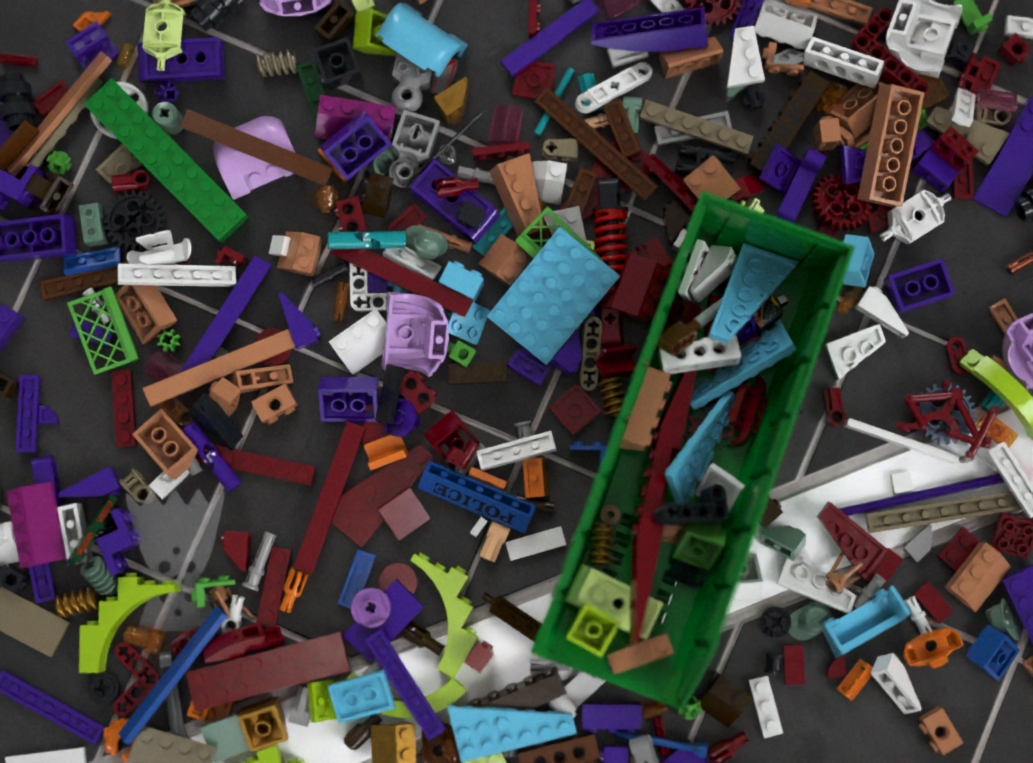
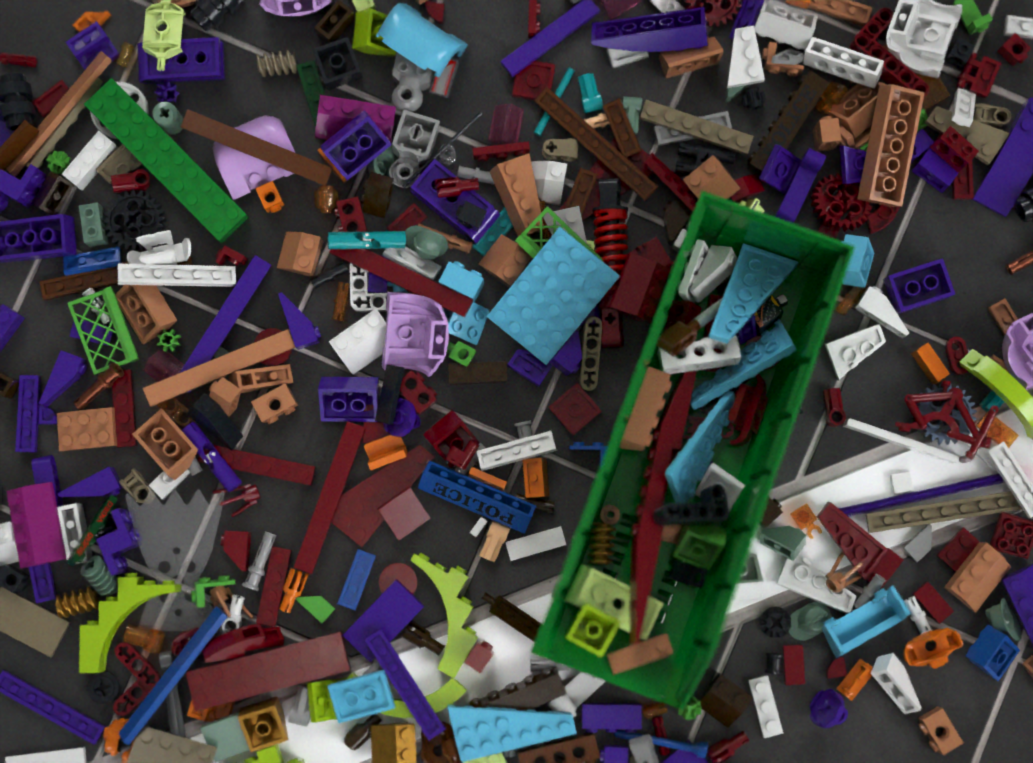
(38, 186): dark brown tile -> none
(64, 374): none -> dark purple slope
(84, 166): none -> white brick
(86, 429): none -> nougat plate
(103, 381): none -> copper pin
(249, 494): none -> dark red plant
(266, 190): none -> orange brick
(279, 245): white tile -> none
(317, 606): none -> bright green tile
(382, 610): medium lavender plate -> none
(436, 11): none -> dark red tile
(452, 102): pearl gold slope -> none
(604, 93): white piece -> none
(612, 396): pearl gold piece -> none
(616, 361): dark red panel -> none
(804, 518): none -> clear orange plate
(828, 709): none -> dark purple tile
(903, 223): white plate -> none
(930, 363): none -> orange panel
(996, 100): clear pink panel -> none

